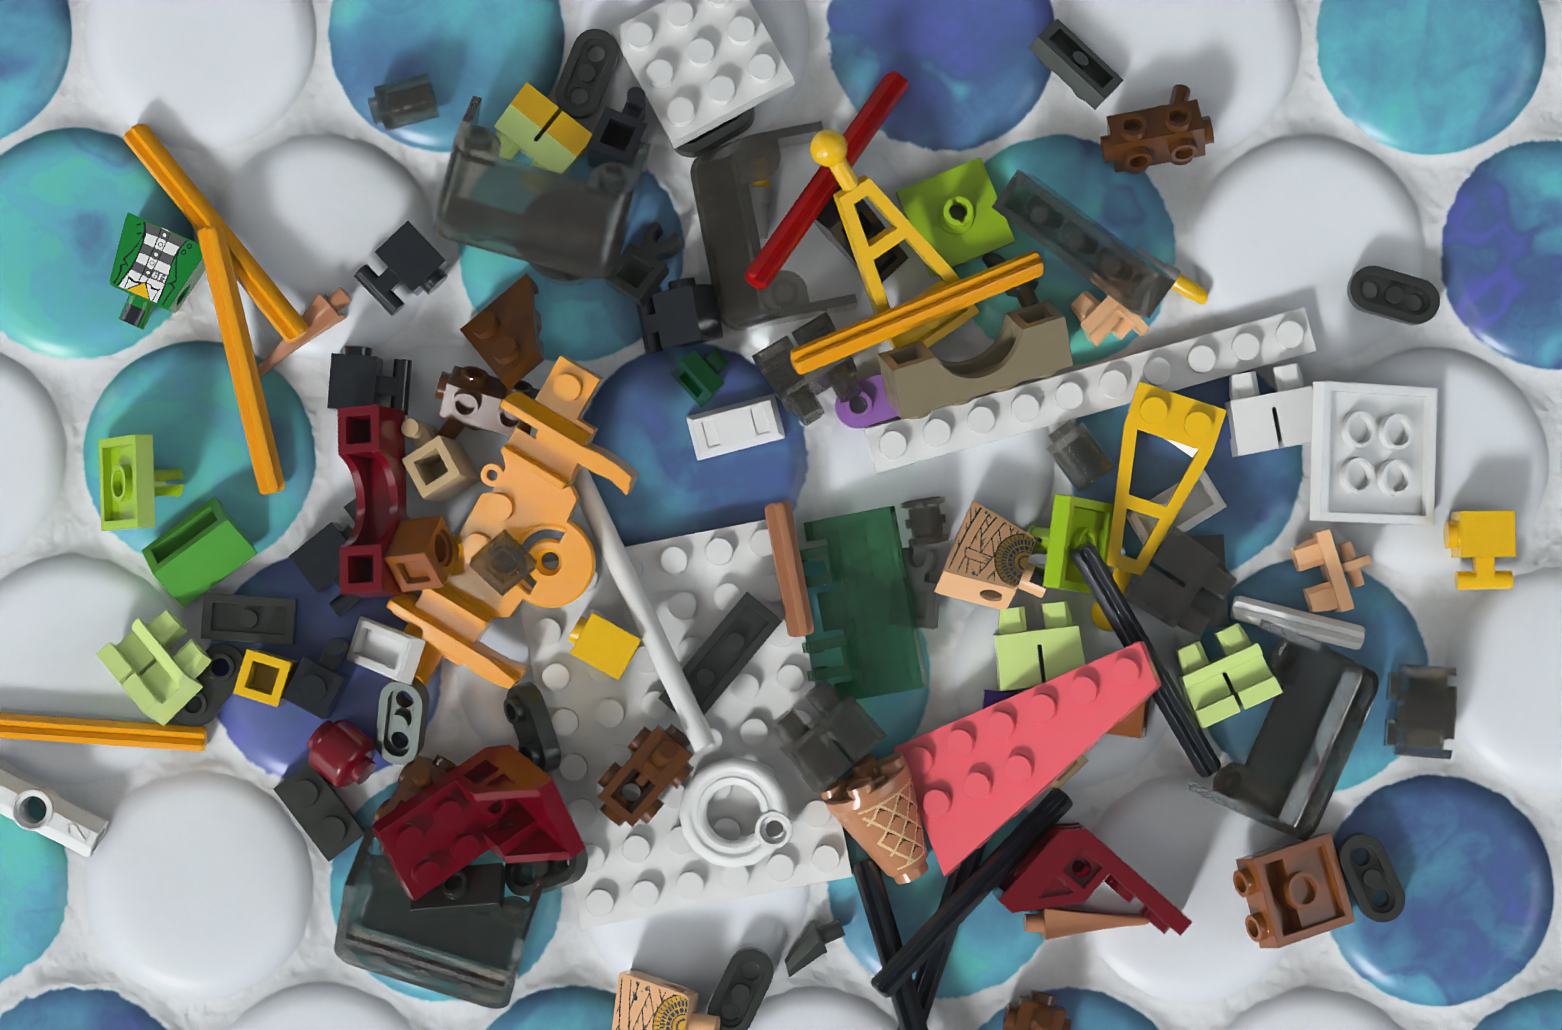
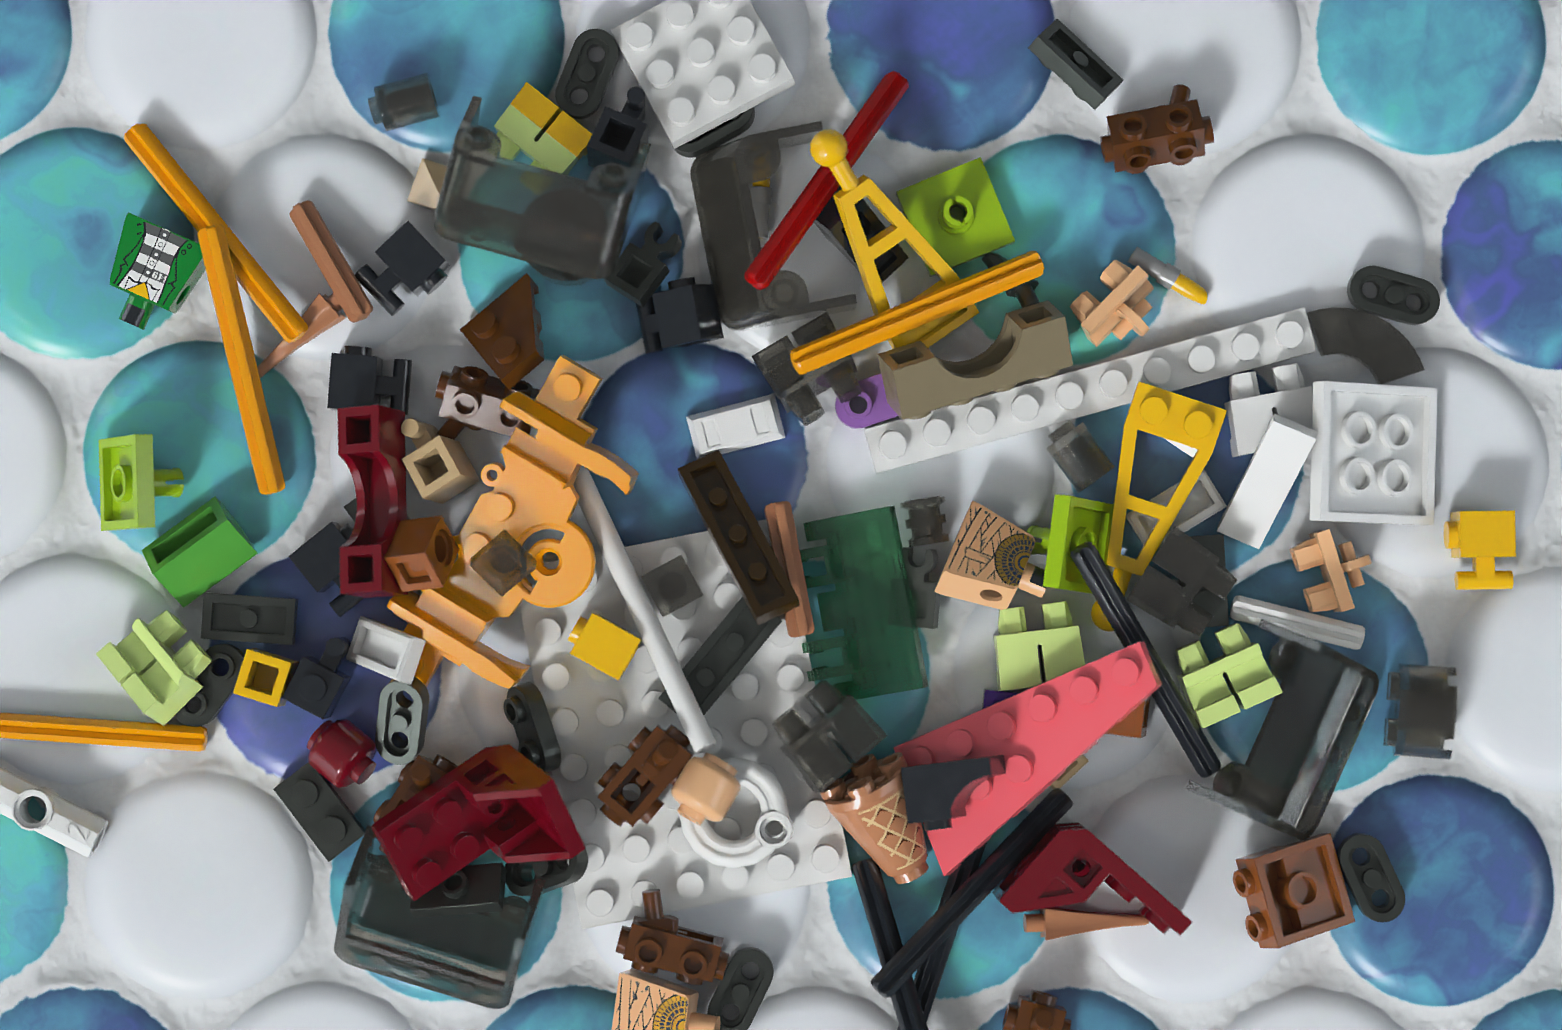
(331, 261): none -> nougat axle
(427, 184): none -> tan slope
(661, 944): none -> reddish brown brick
(672, 585): none -> clear smoke plate
(701, 376): dark green tile -> none
(705, 789): none -> light nougat head
(738, 537): none -> dark brown plate
(812, 945): pearl dark grey bar -> none
(942, 789): none -> black arch
(1083, 244): clear smoke brick -> none
(1267, 481): none -> white tile
(1366, 339): none -> clear smoke tile

